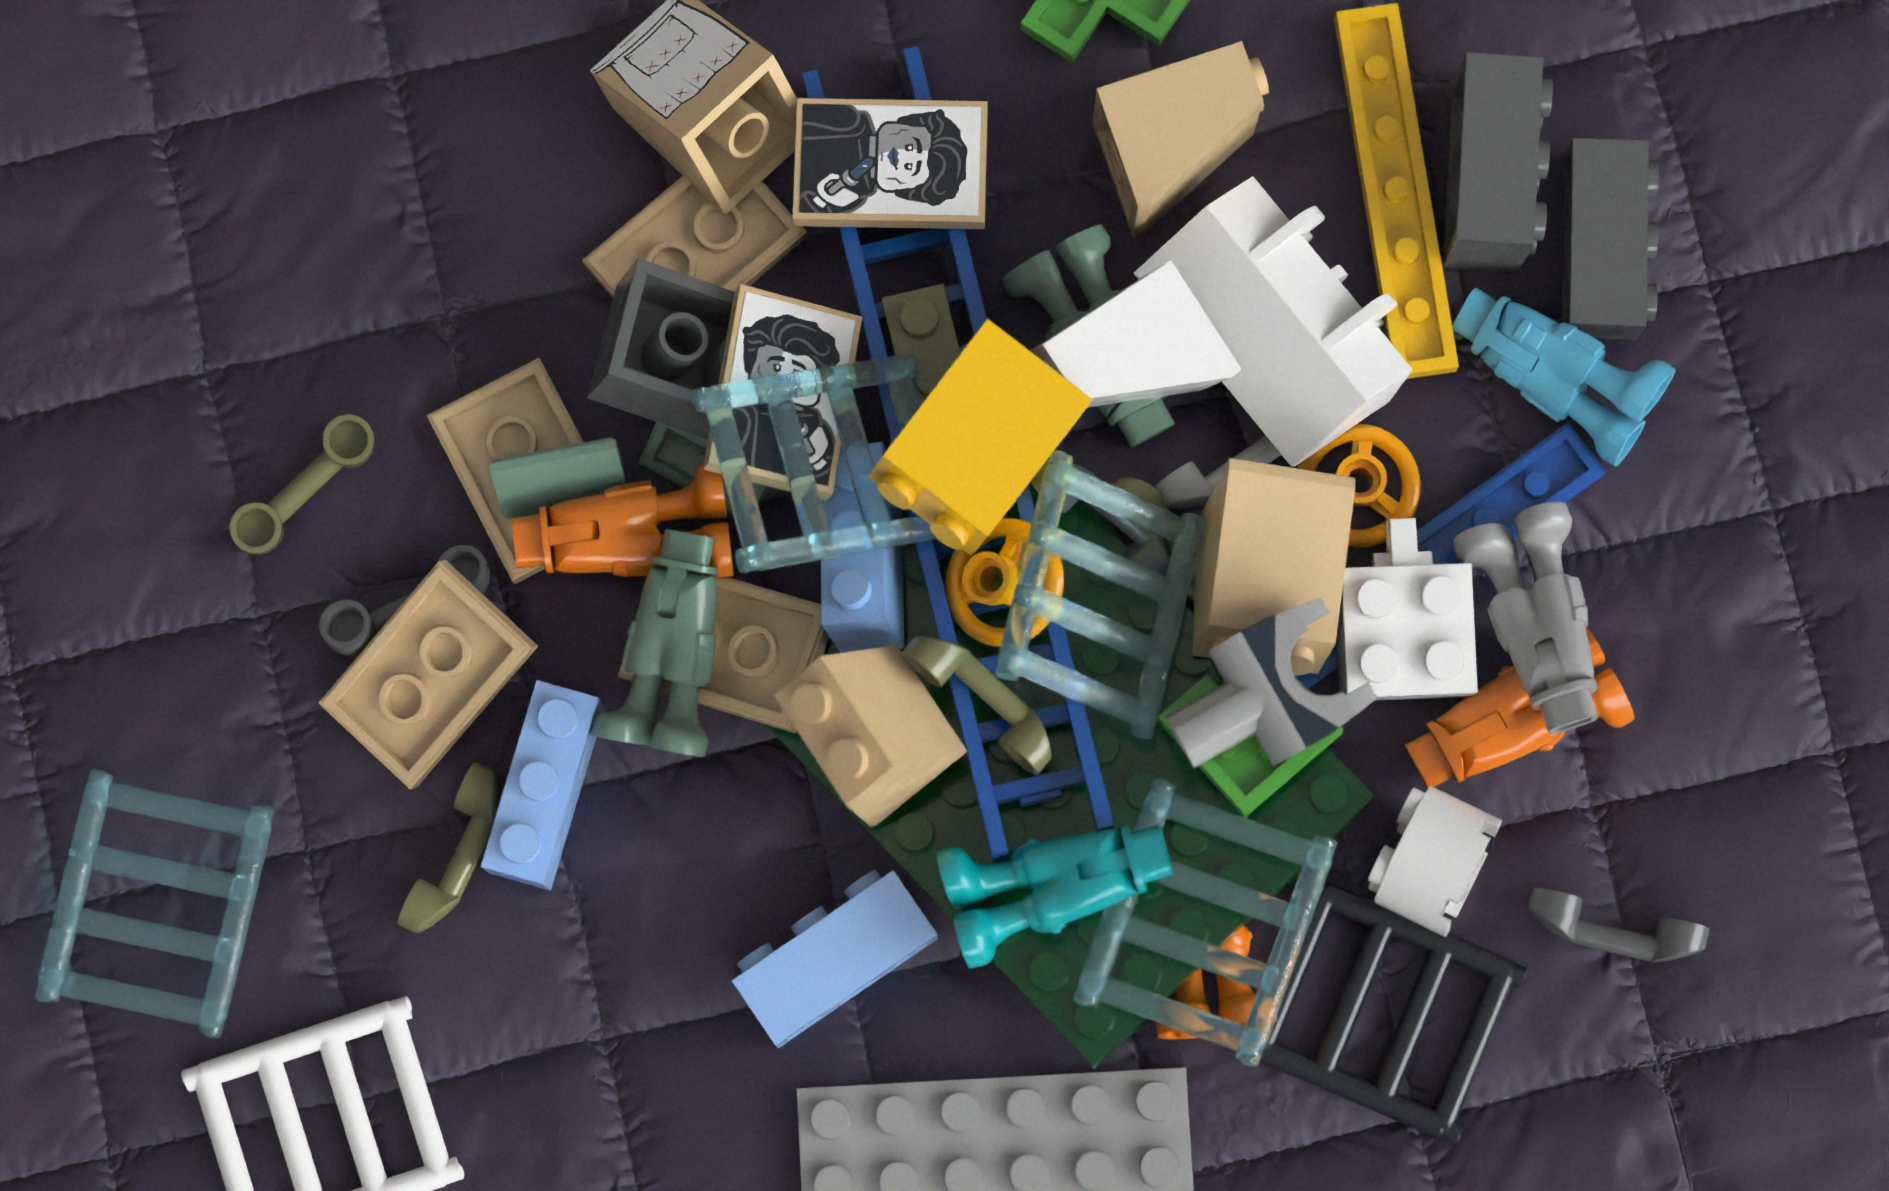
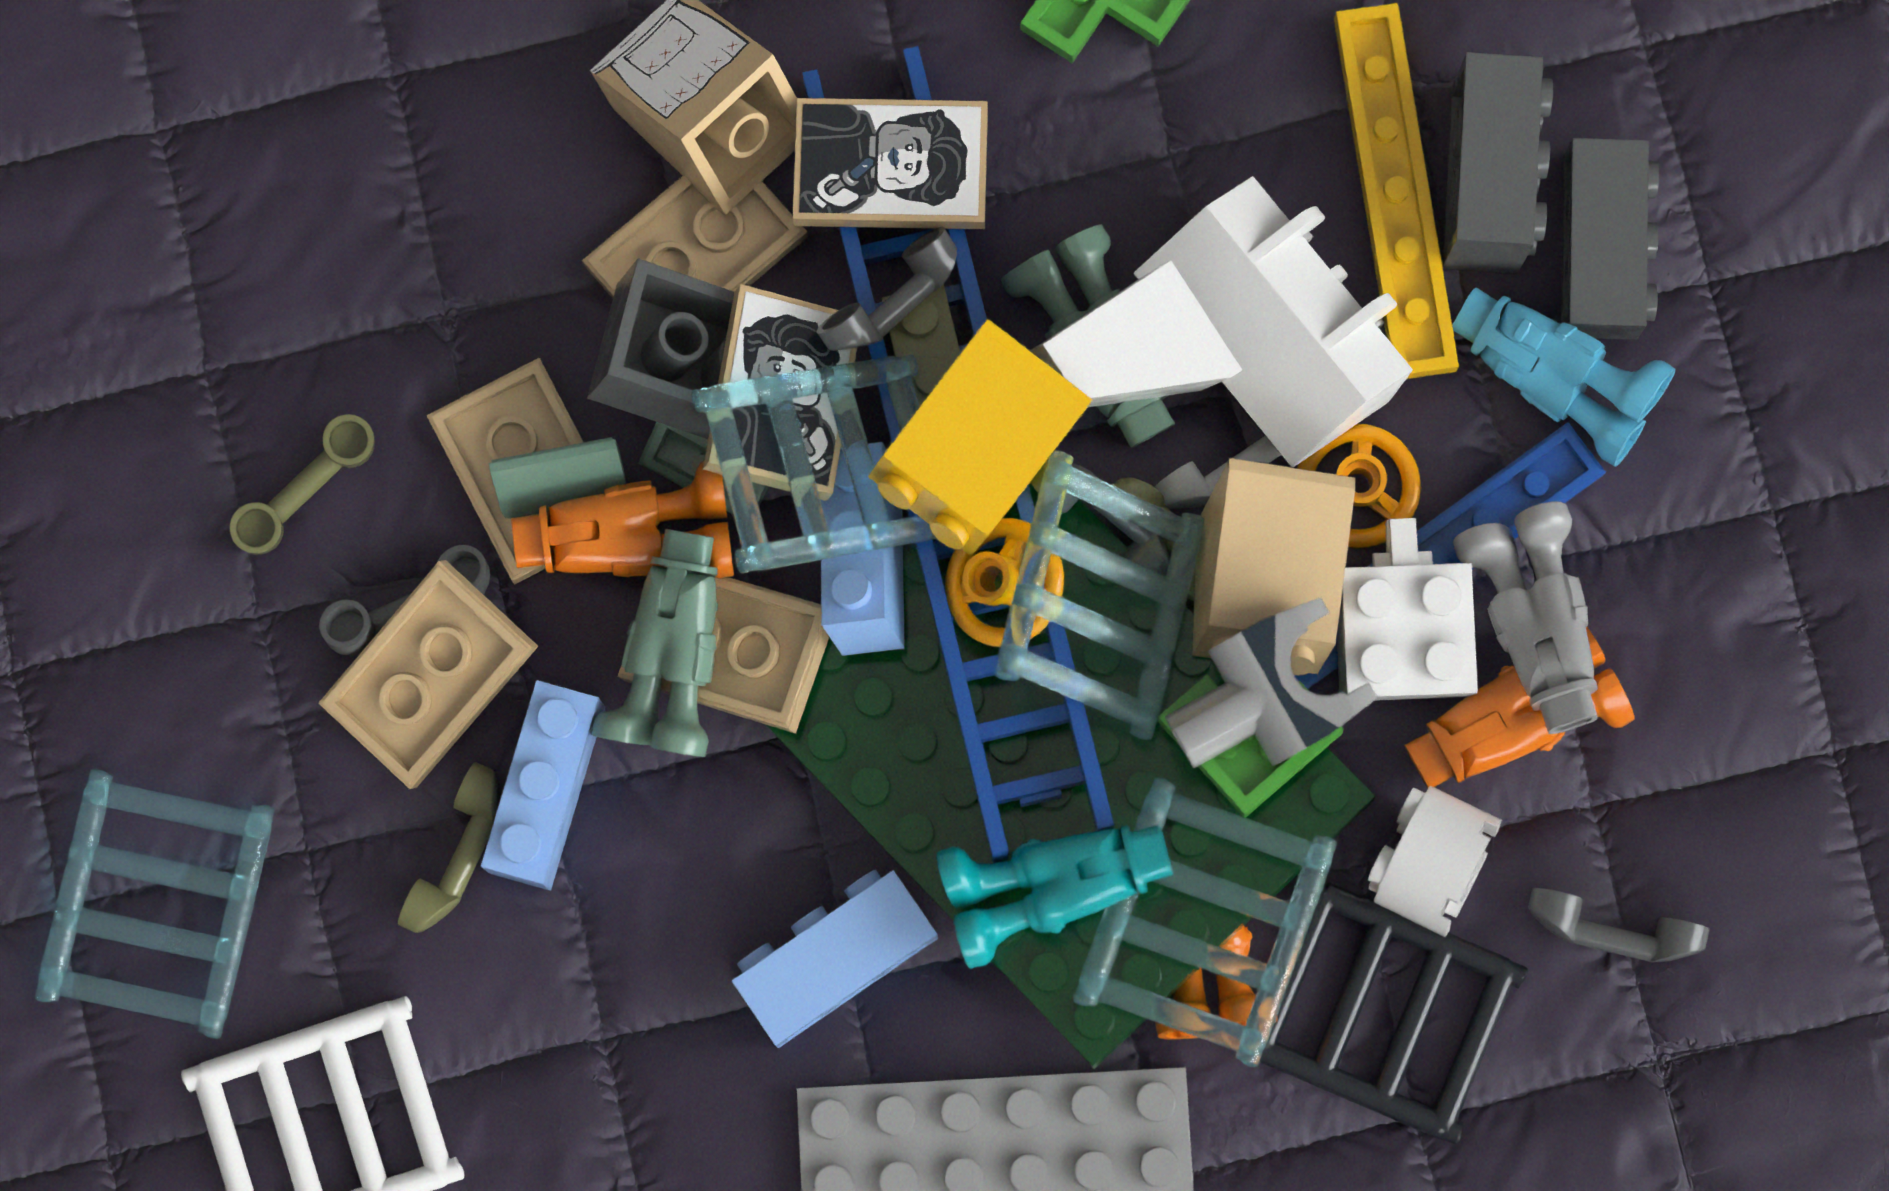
(870, 728): tan slope -> none
(930, 260): none -> dark grey bar
(1025, 738): olive bar -> none
(1176, 127): tan slope -> none

